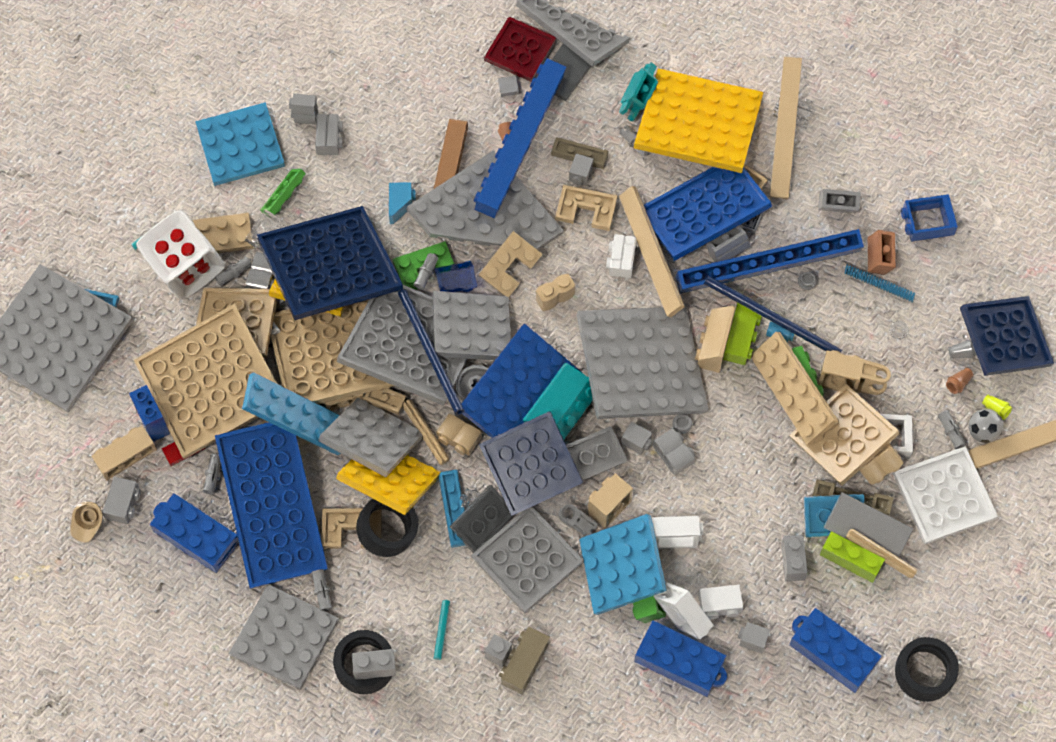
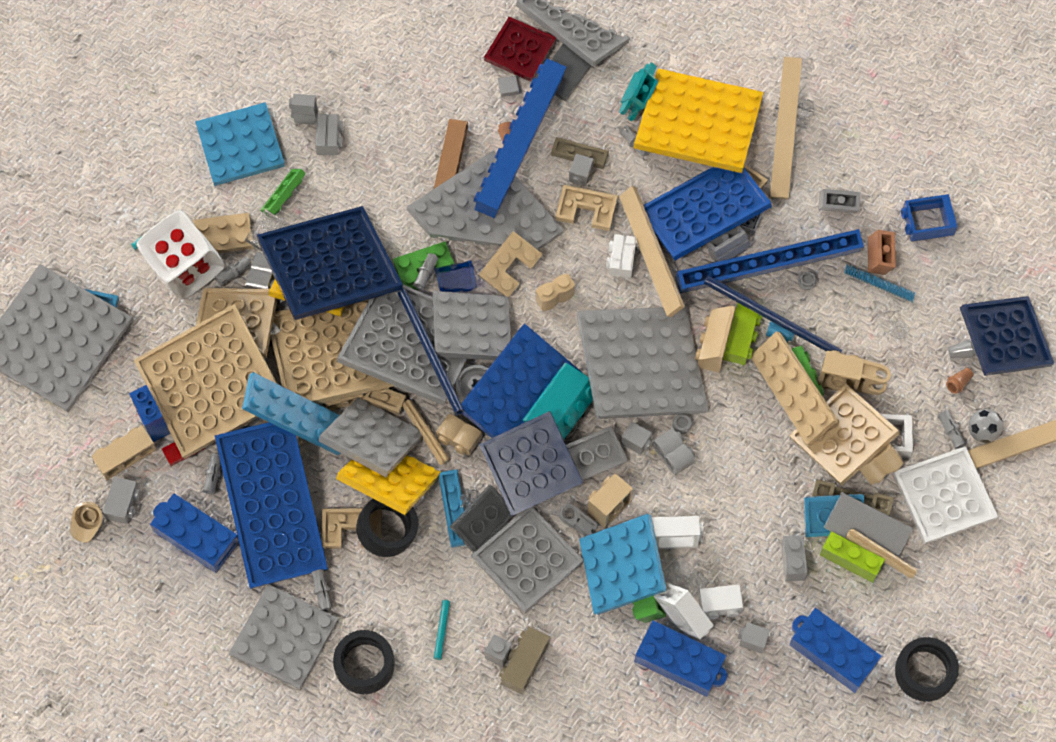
(374, 664): light grey brick -> none
(400, 197): dark azure slope -> none
(1001, 407): neon yellow cone -> none

